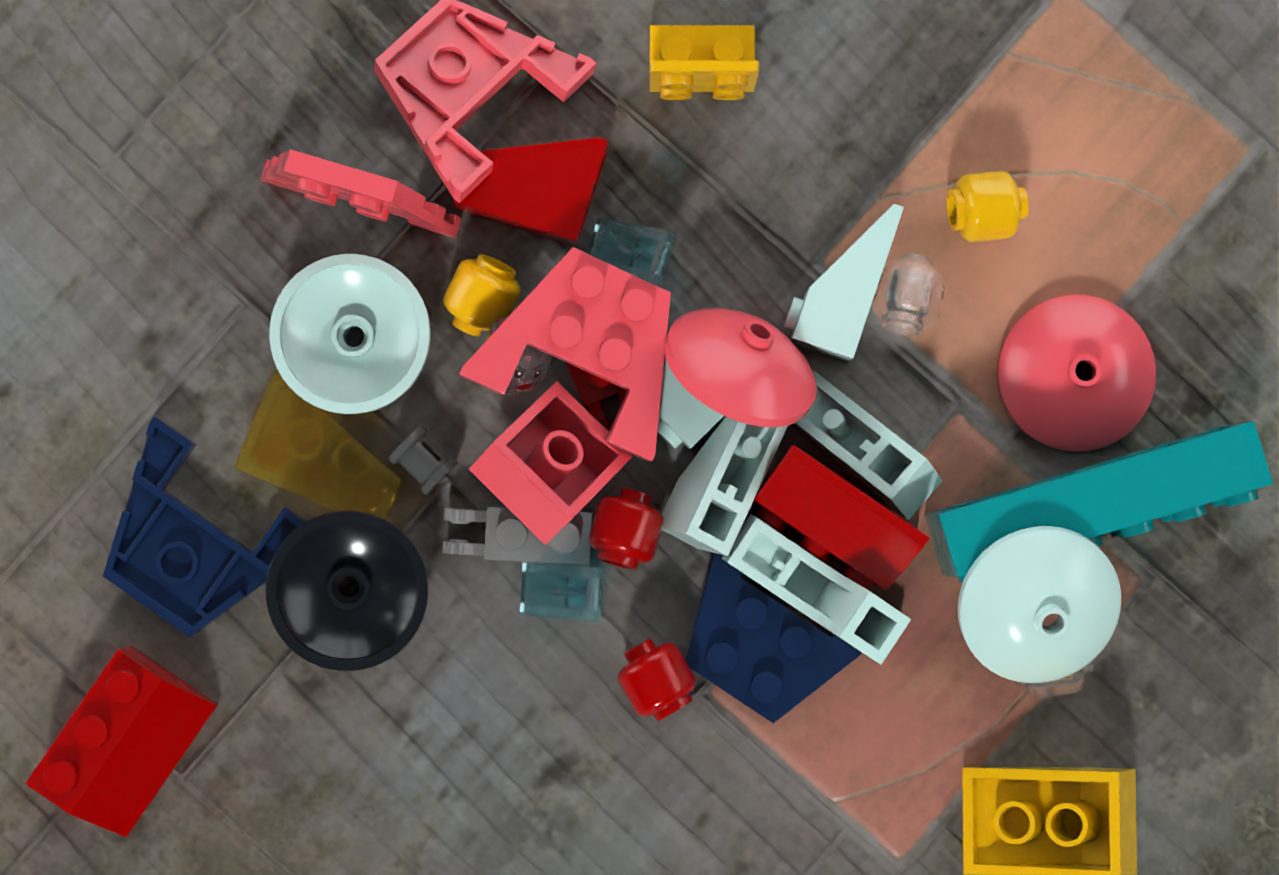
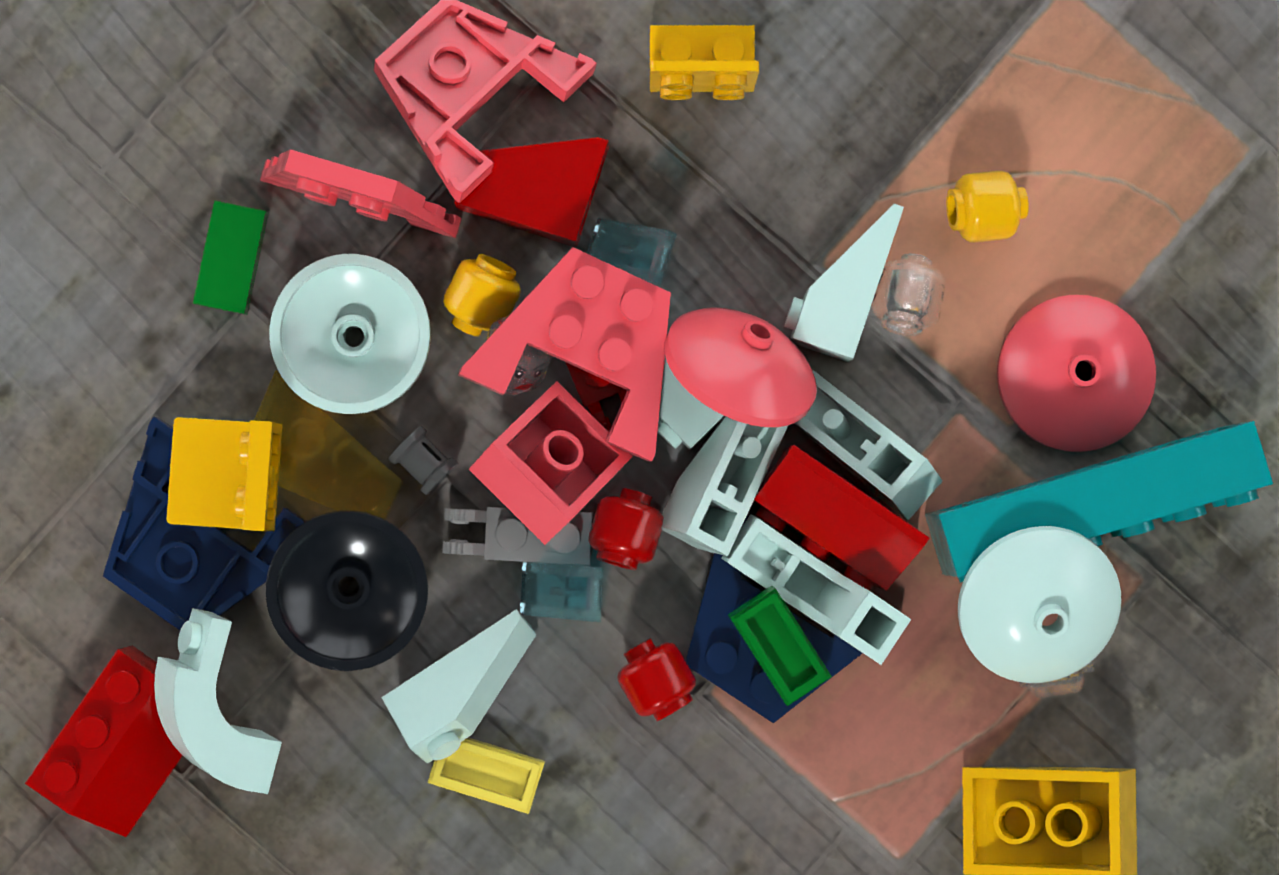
(192, 716): none -> light aqua arch
(224, 473): none -> yellow bracket
(230, 257): none -> green tile
(454, 693): none -> light aqua slope
(489, 774): none -> light yellow tile
(779, 645): none -> green tile

